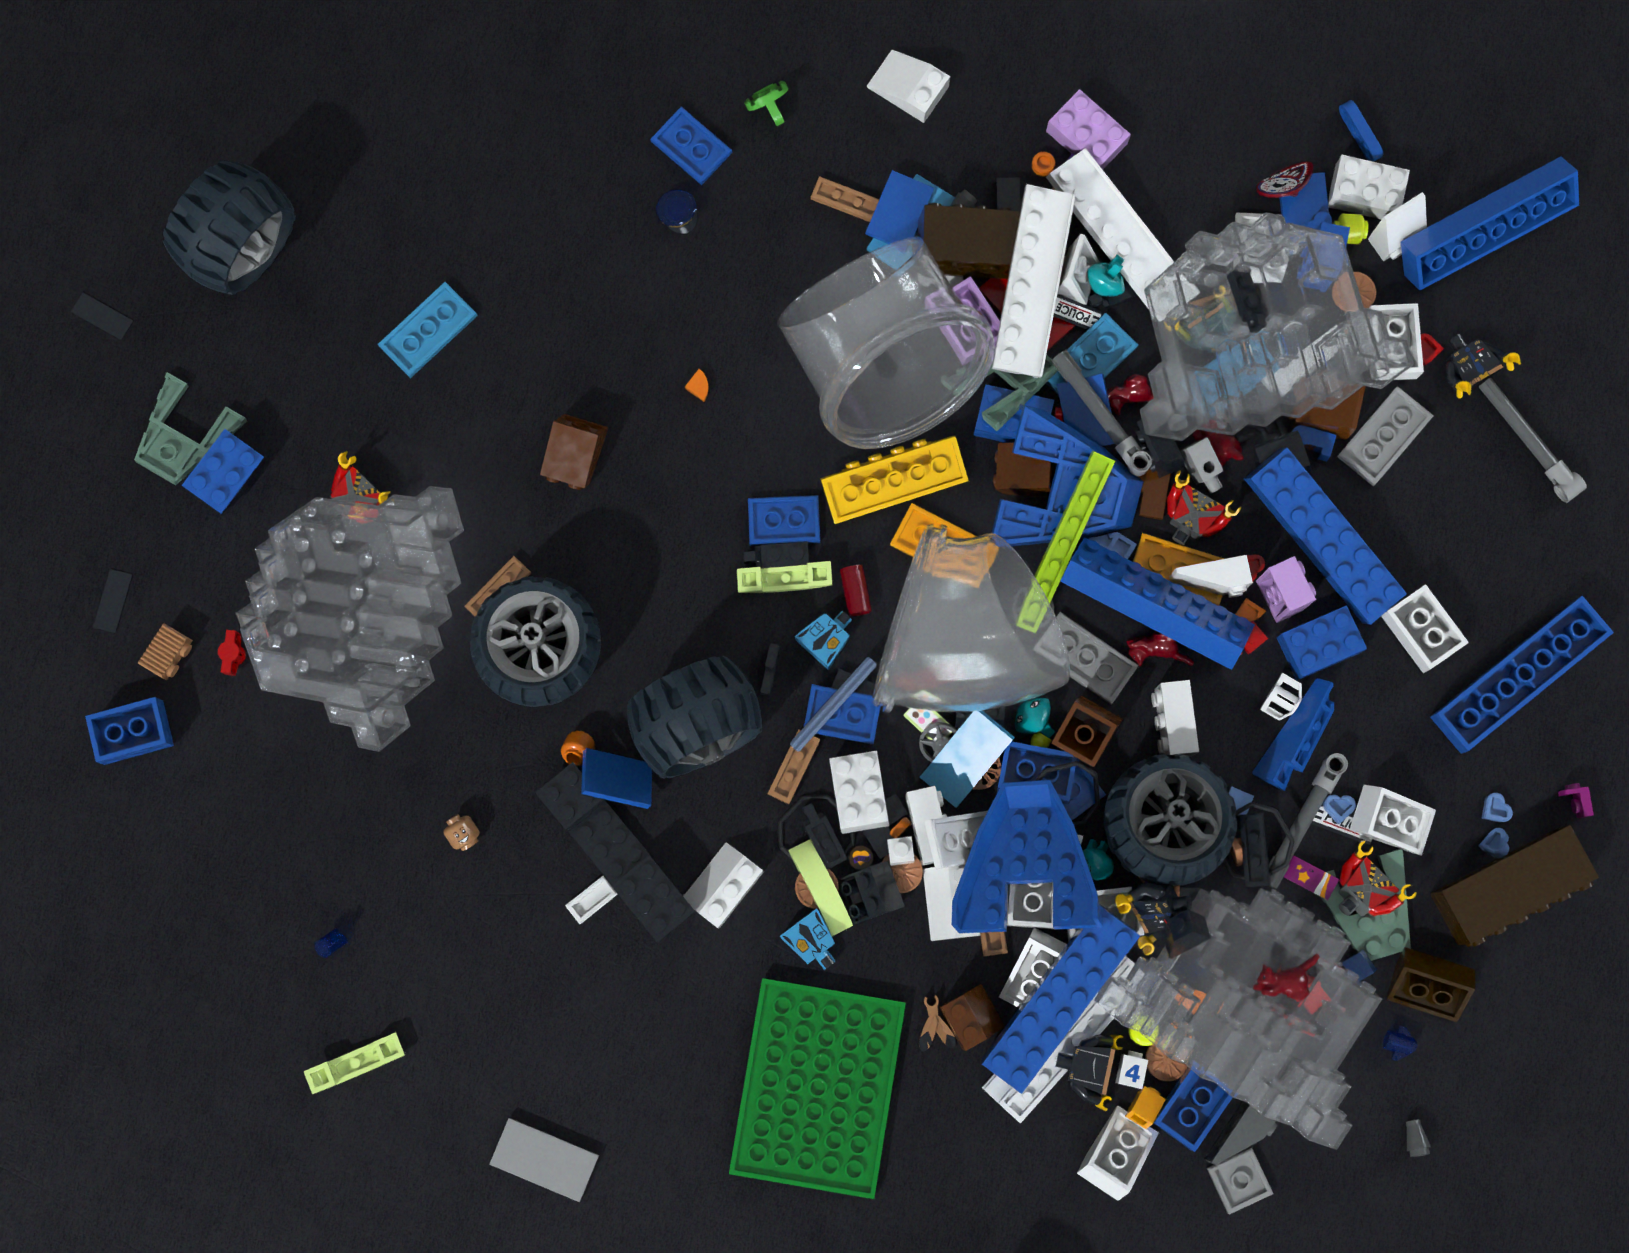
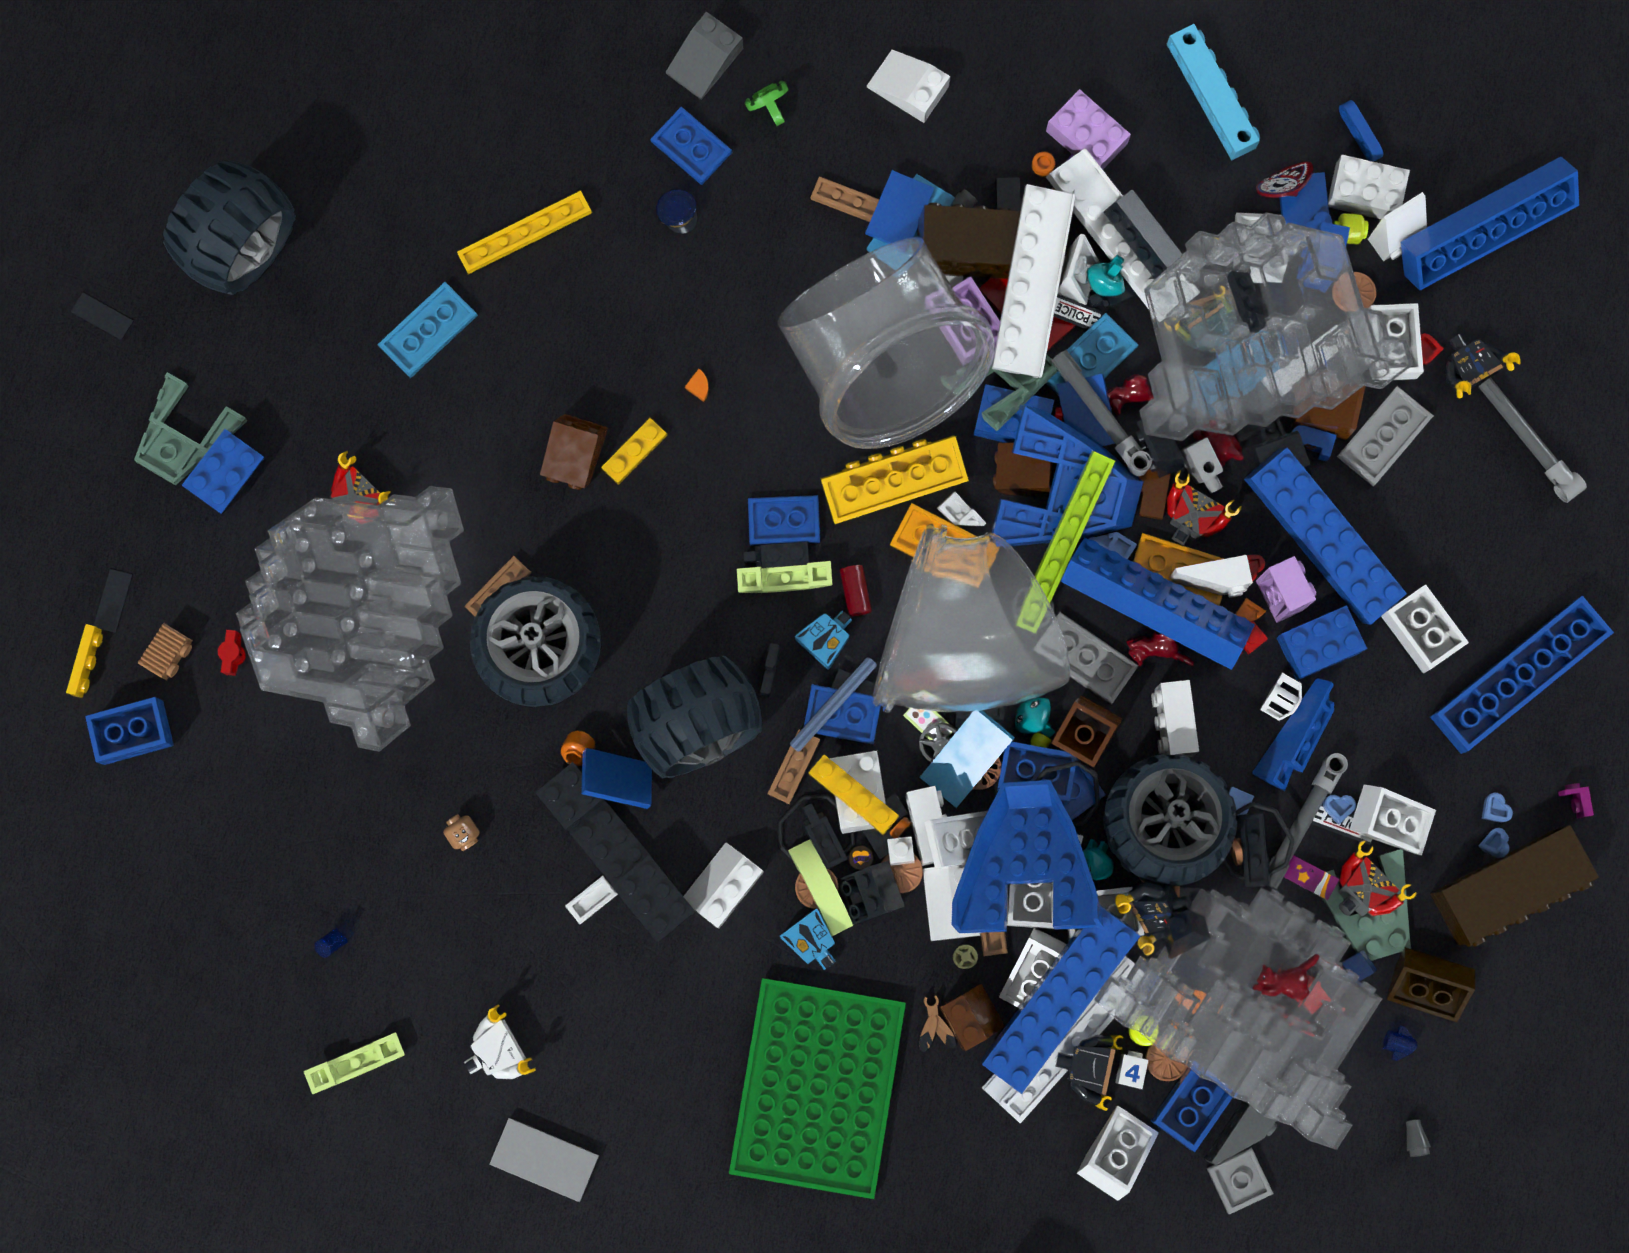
(84, 661): none -> yellow plate
(497, 1049): none -> white torso
(524, 232): none -> yellow plate
(634, 451): none -> yellow plate
(705, 55): none -> dark grey slope
(853, 794): none -> yellow plate
(959, 512): none -> white slope
(967, 954): none -> olive wheel
(1143, 233): none -> brick
(1145, 1107): light orange brick -> none
(1213, 91): none -> medium azure piece

